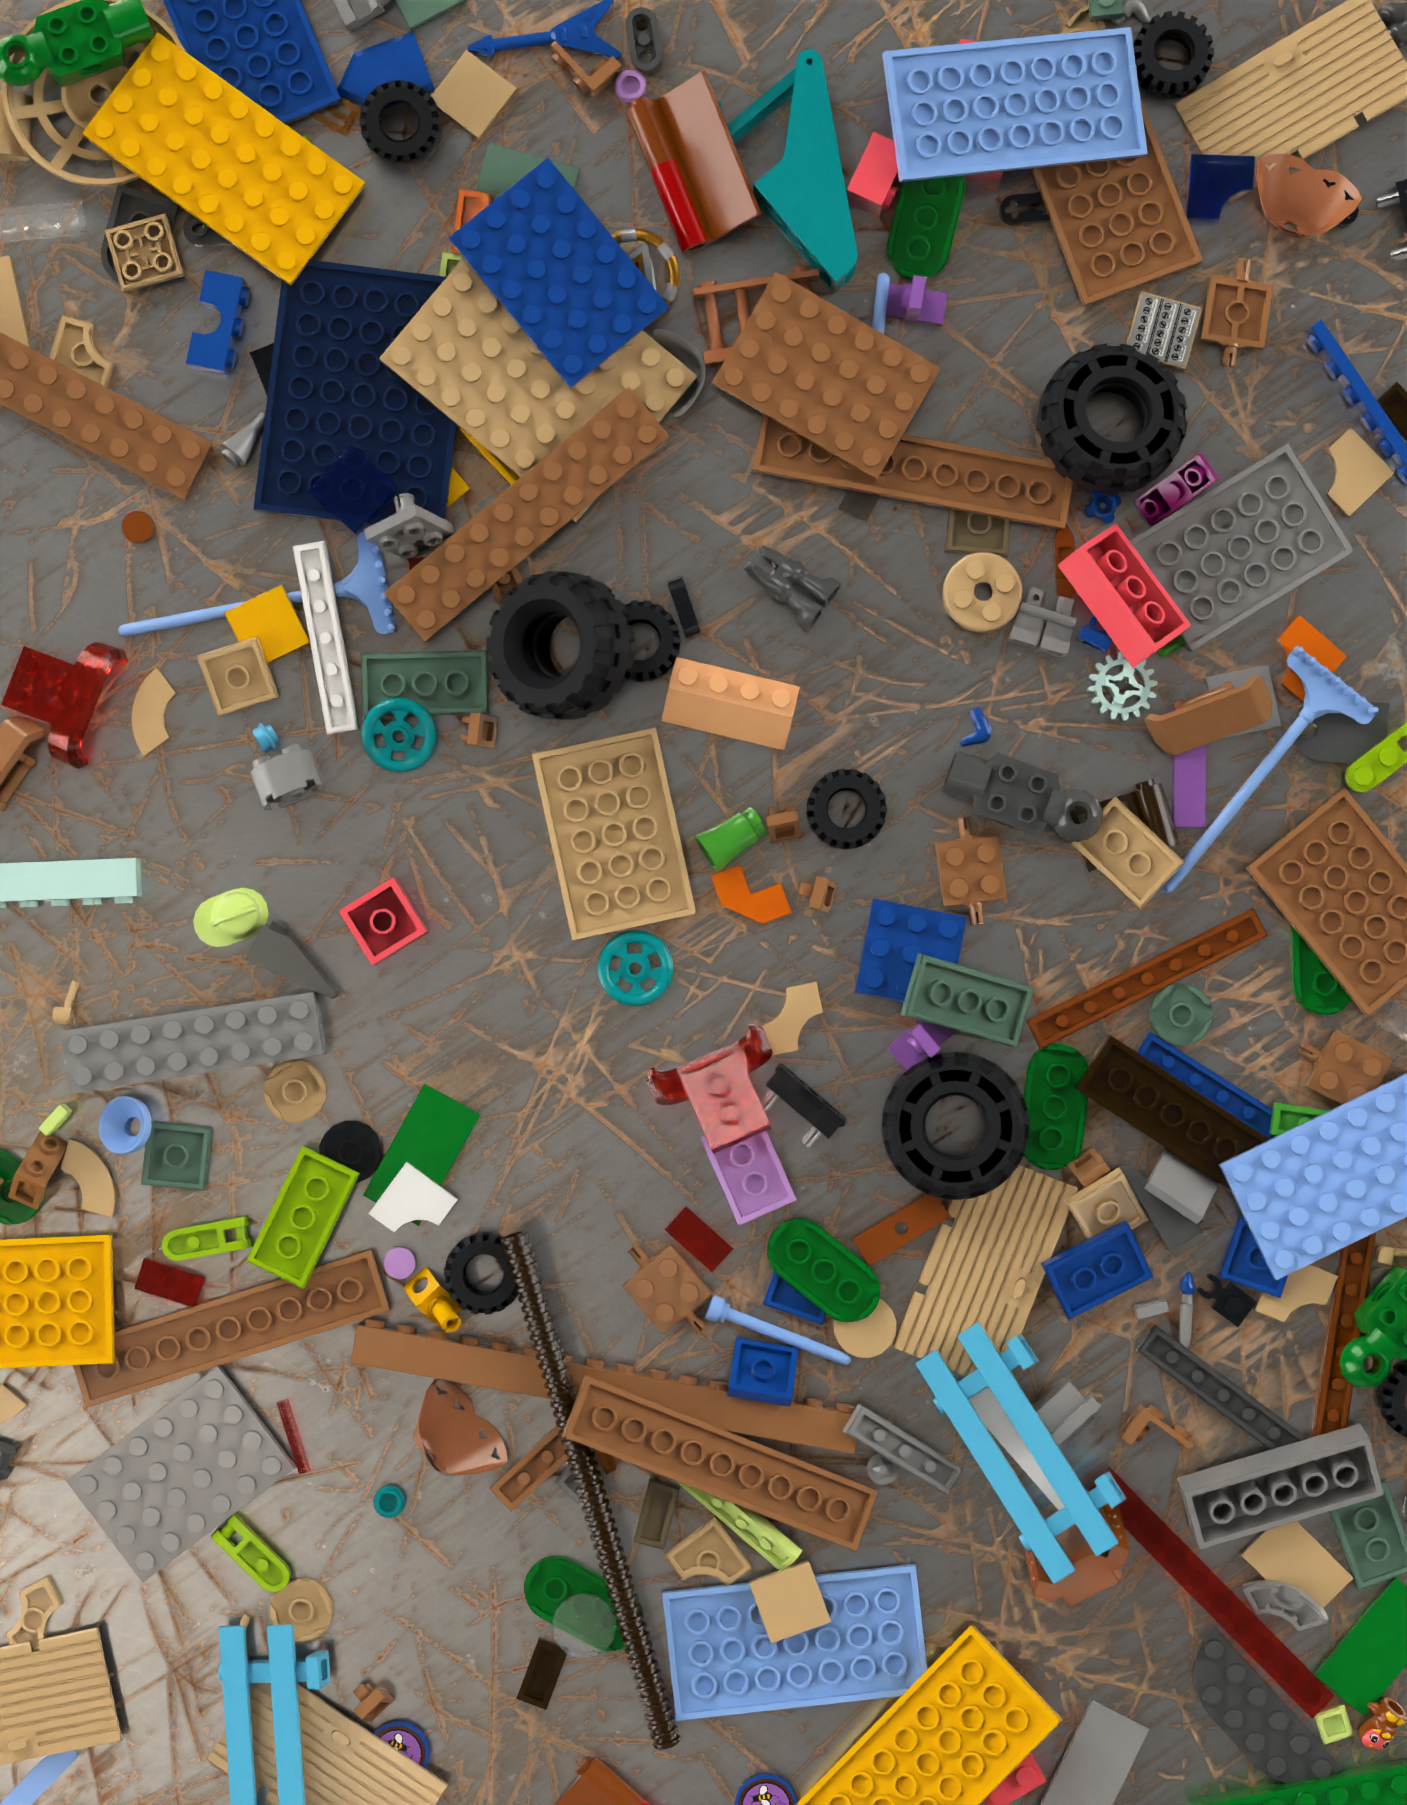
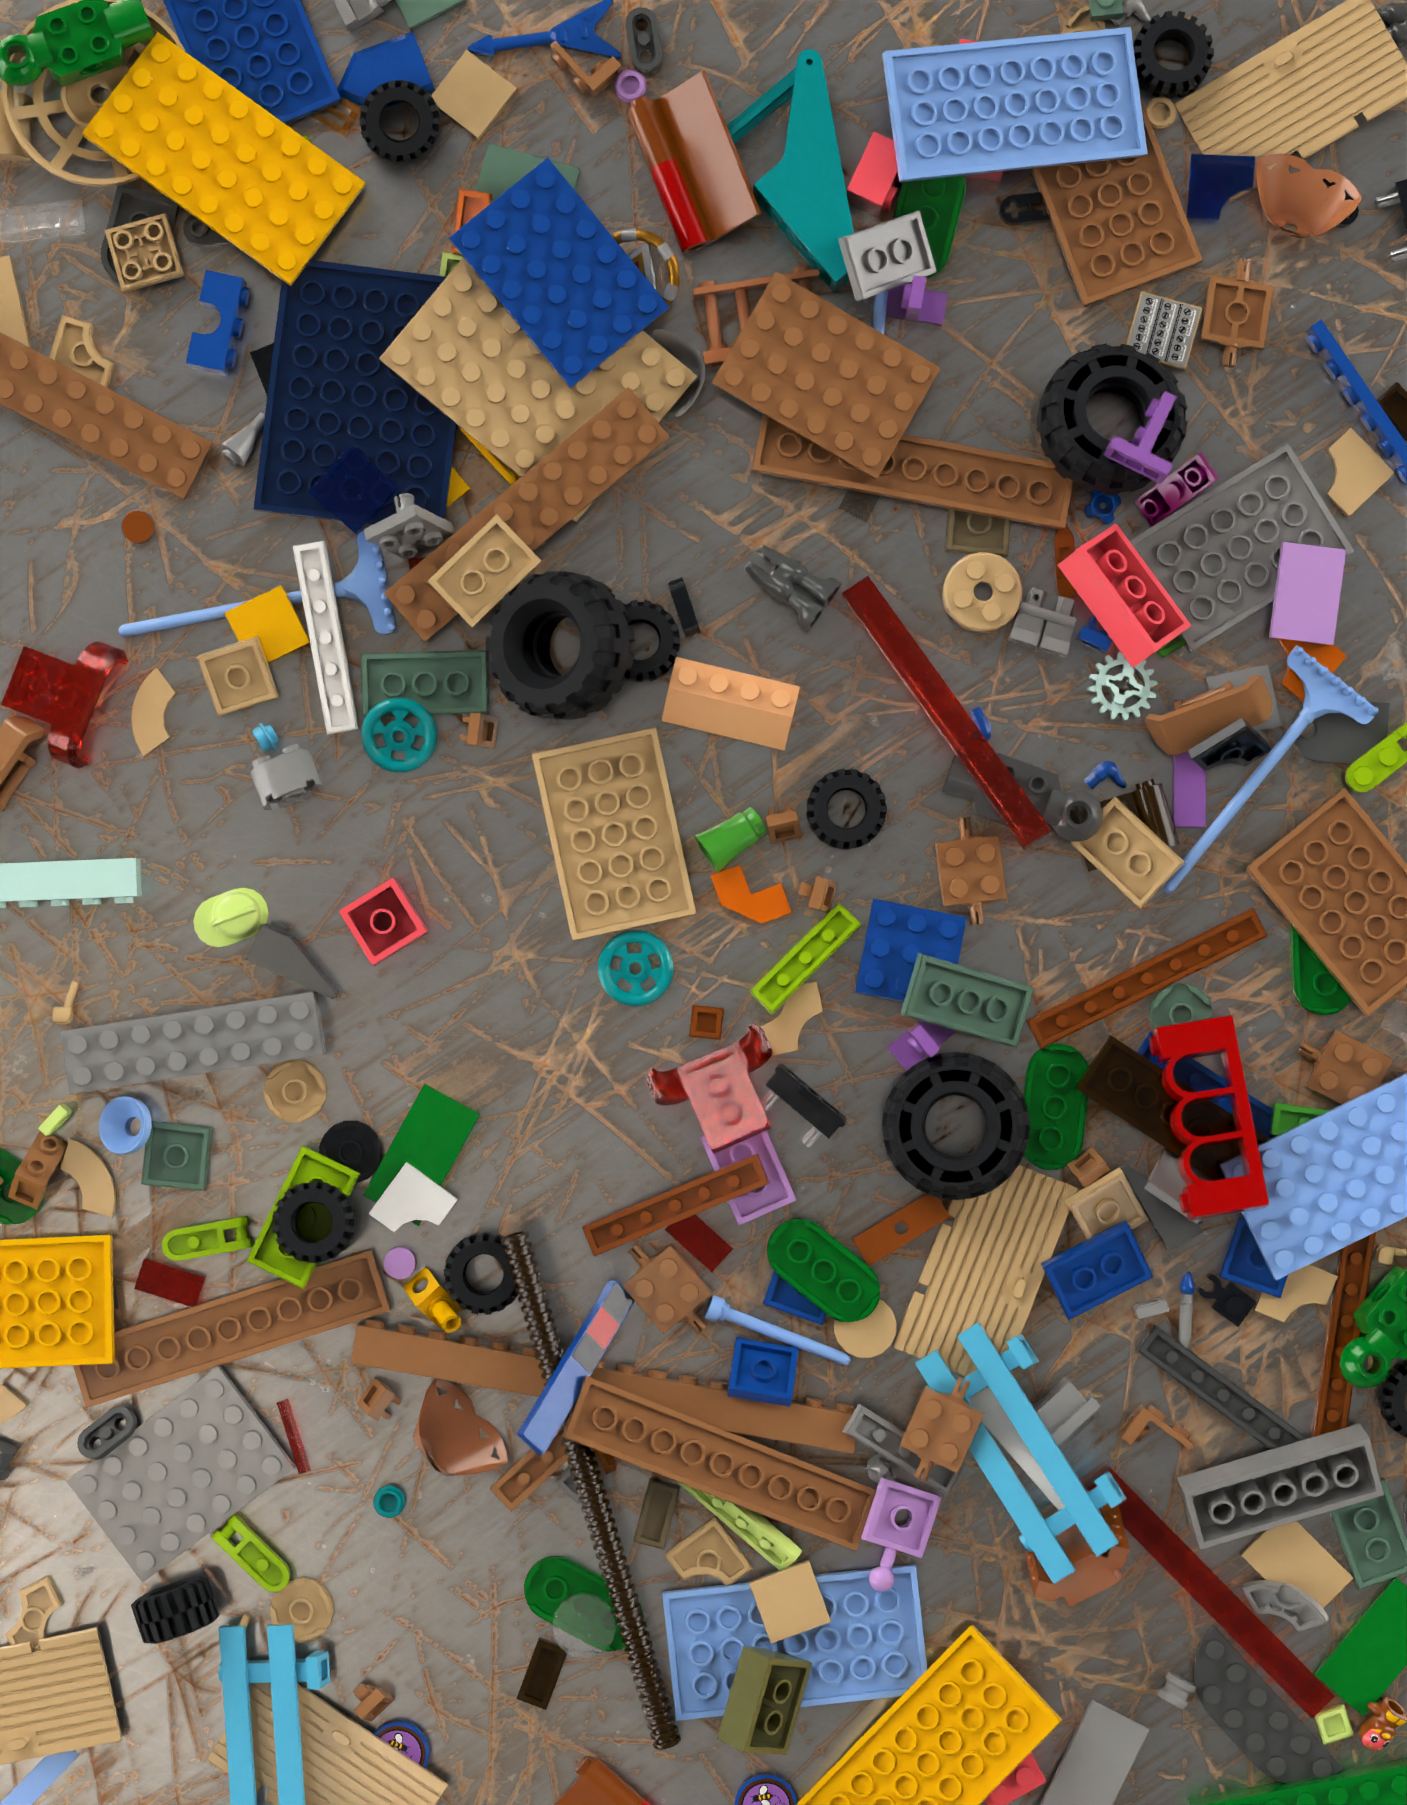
(108, 1431): none -> dark grey plate
(175, 1610): none -> black tyre
(286, 1222): none -> black tyre
(377, 1399): none -> medium nougat tile
(484, 571): none -> tan plate
(576, 1363): none -> tile
(676, 1205): none -> dark orange plate
(706, 1022): none -> dark orange tile
(764, 1701): none -> olive slope
(805, 958): none -> lime tile
(887, 255): none -> light grey tile
(908, 1538): none -> lavender plate
(942, 1429): none -> medium nougat plate
(946, 713): none -> clear red plate
(1105, 770): none -> blue animal
(1139, 457): none -> medium lavender bracket
(1161, 113): none -> tan tile
(1176, 1690): none -> light grey wheel
(1200, 1039): none -> red fence
(1233, 744): none -> black tile
(1307, 593): none -> lavender tile

